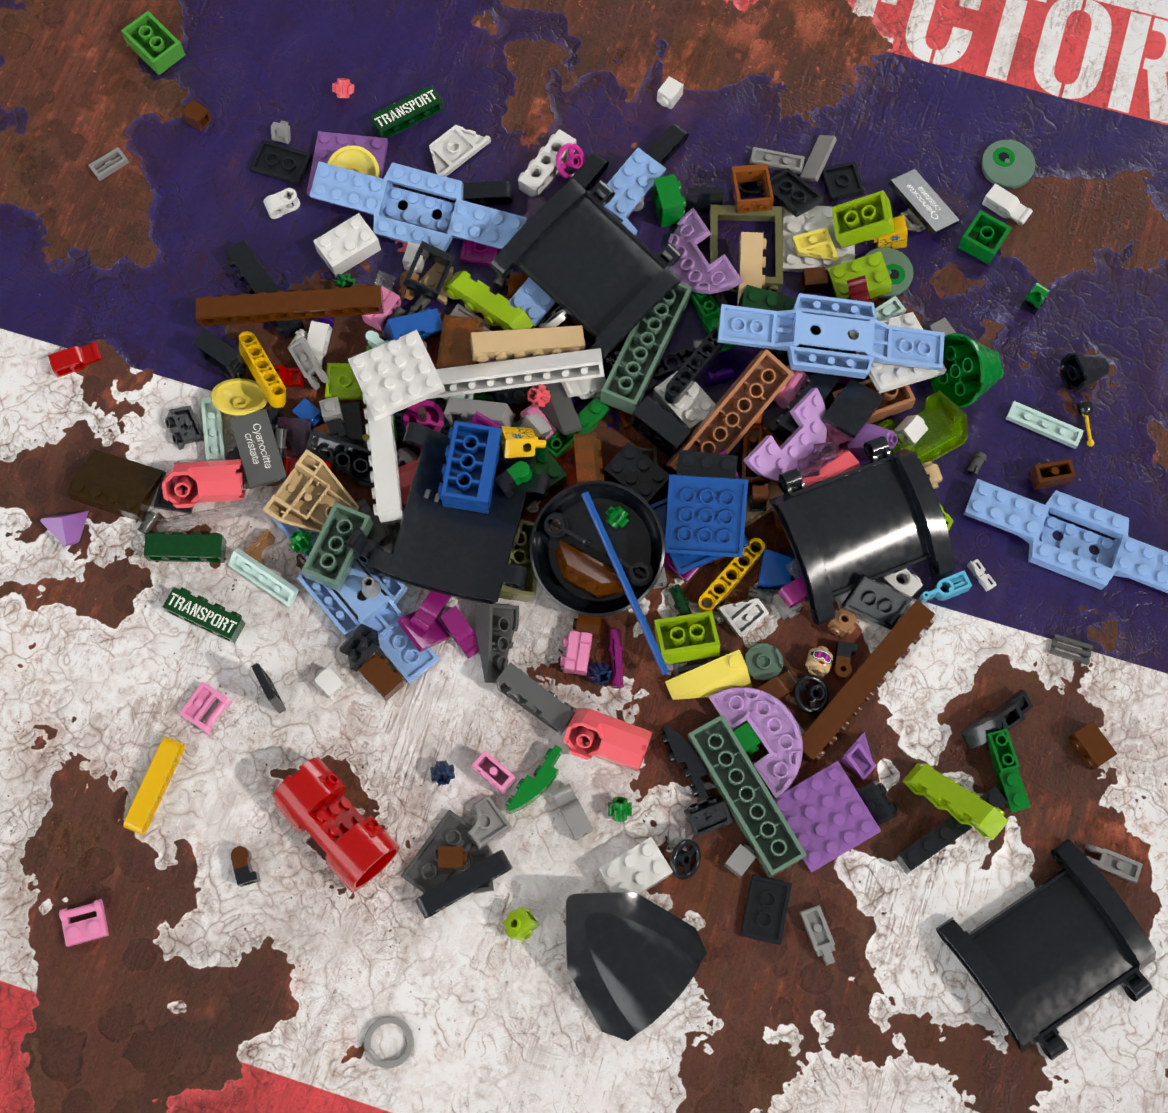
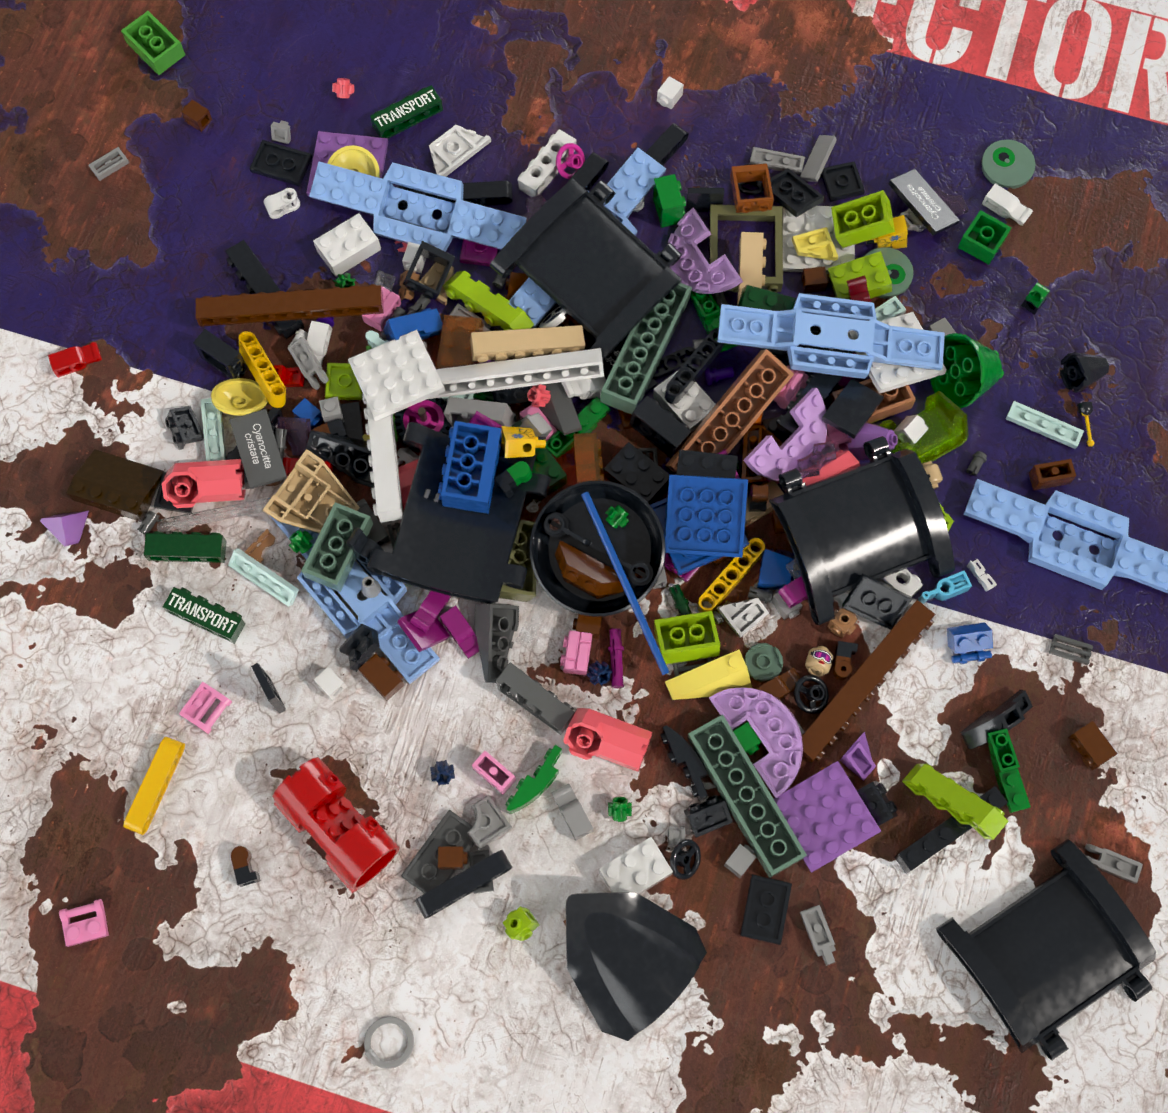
(970, 638): none -> blue brick

